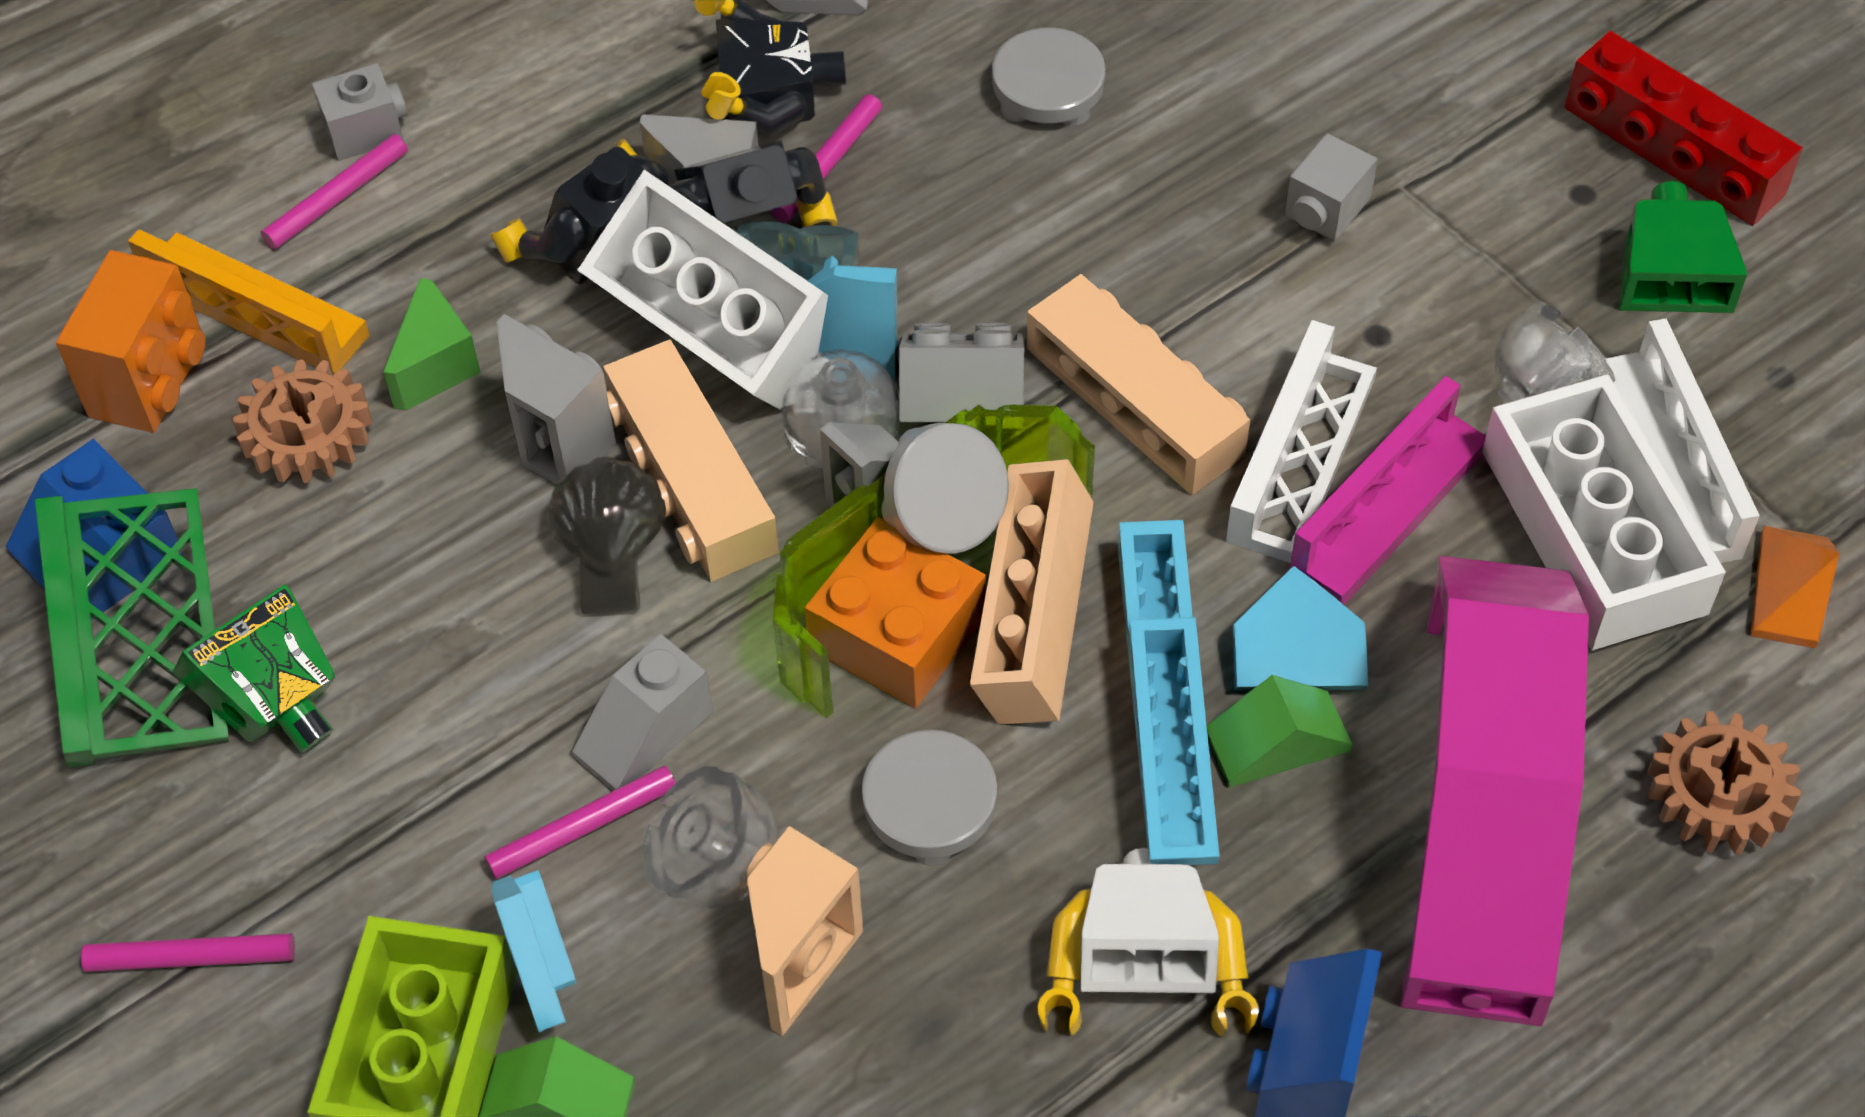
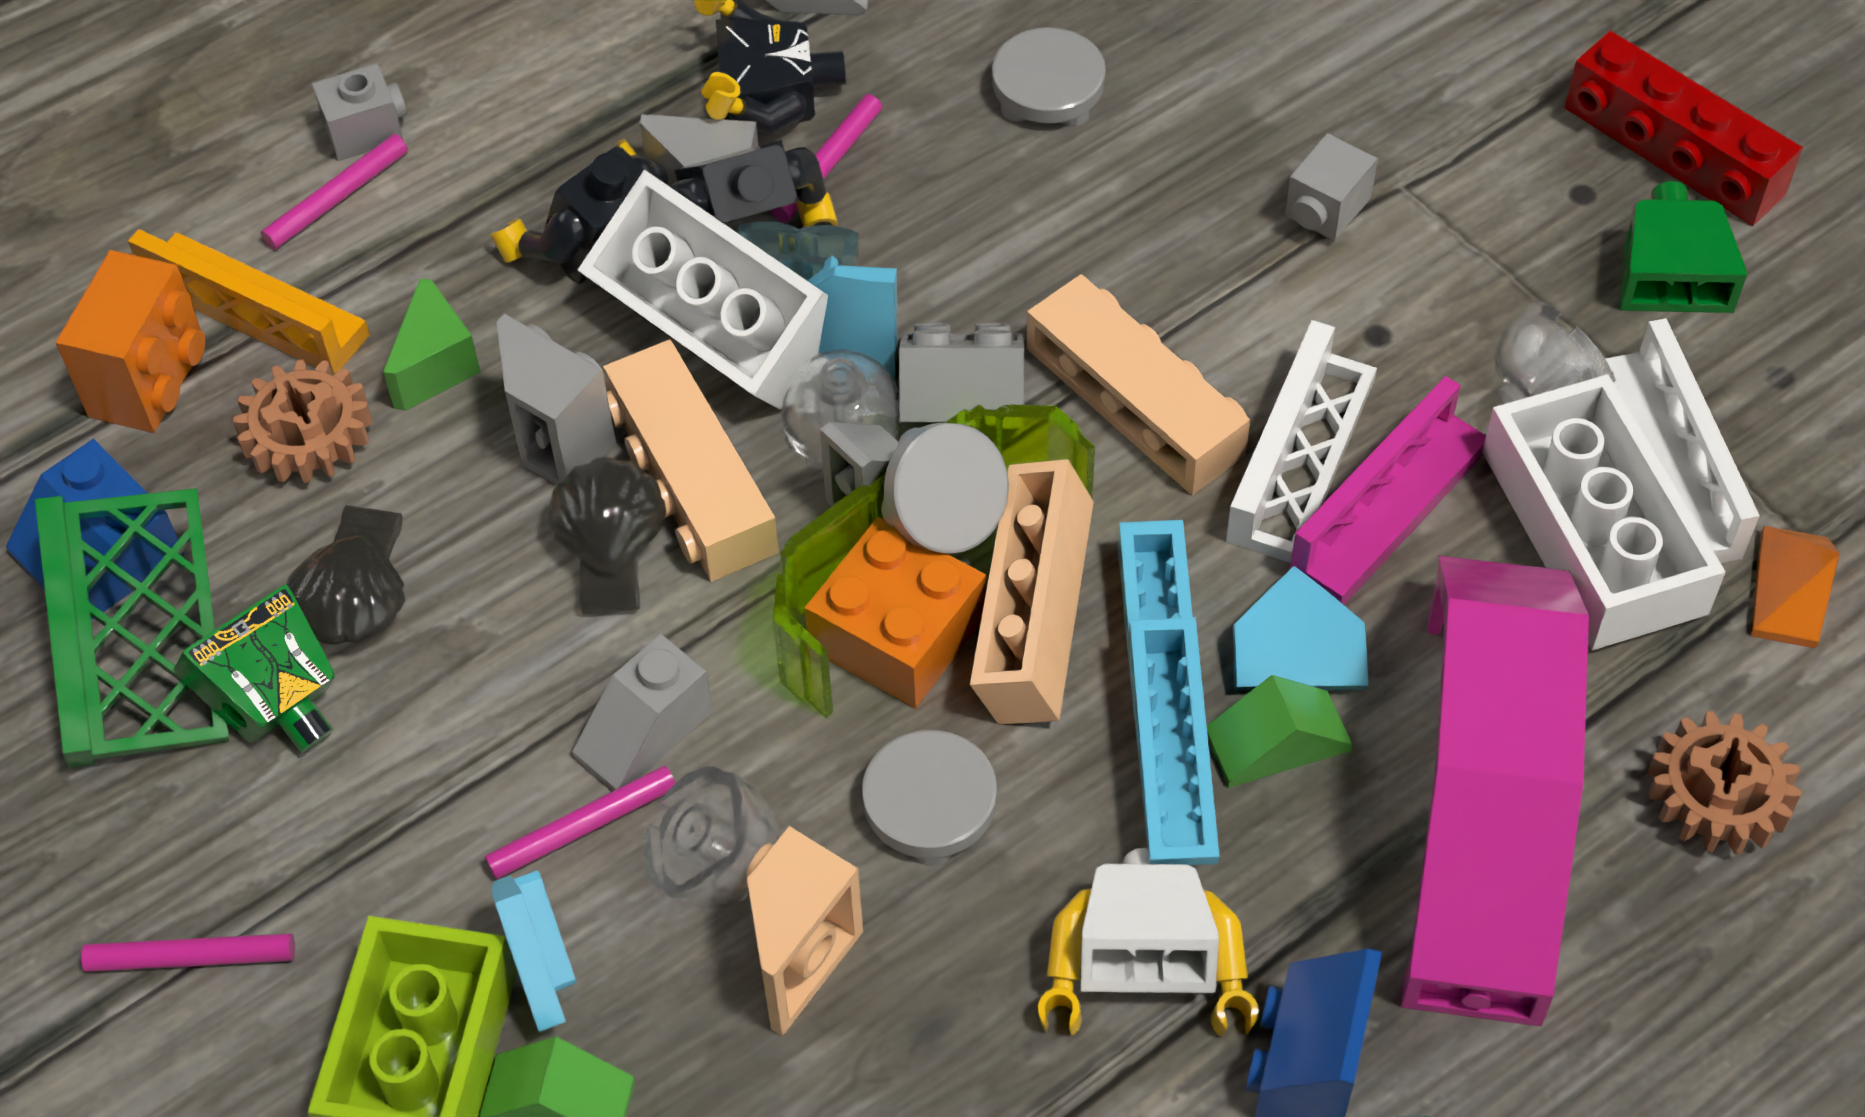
(350, 584): none -> clear smoke animal

